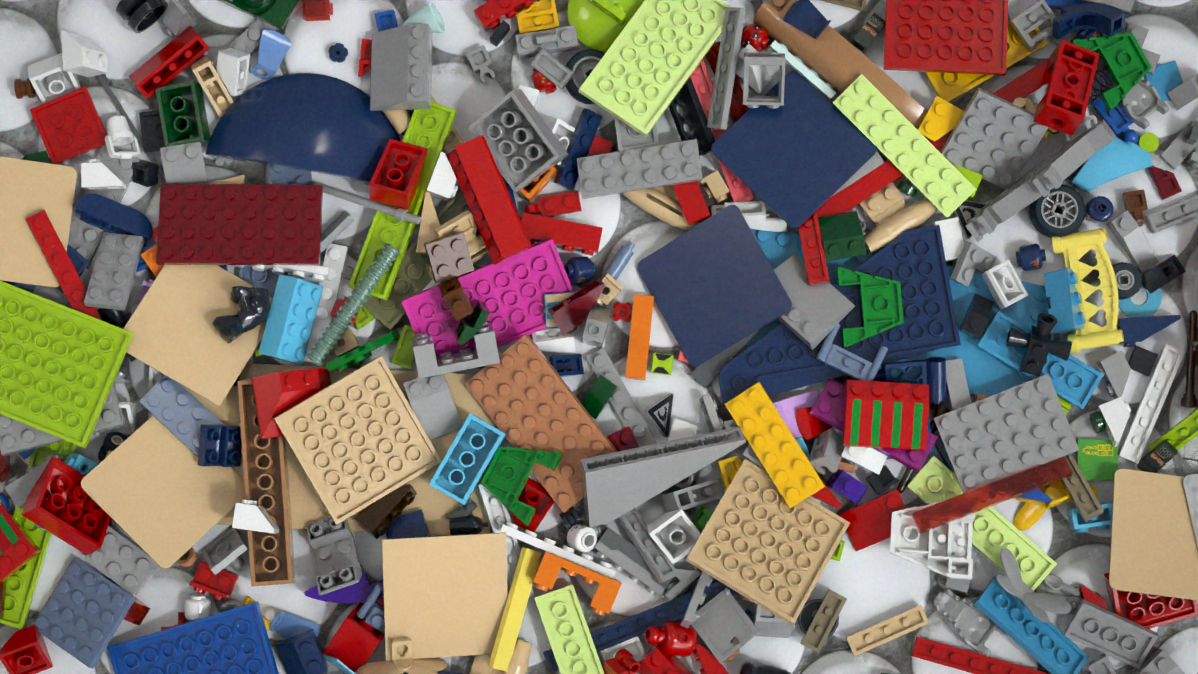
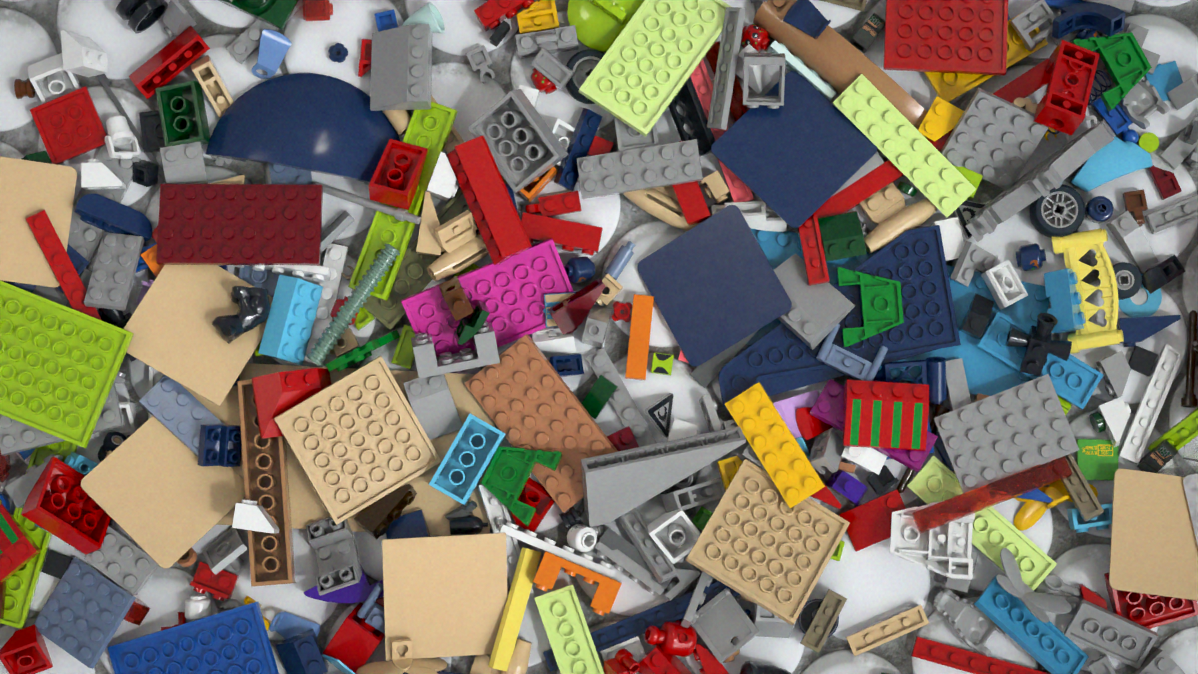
(56, 564): none -> black piece
(233, 70): white slope -> none
(449, 256): plate -> none

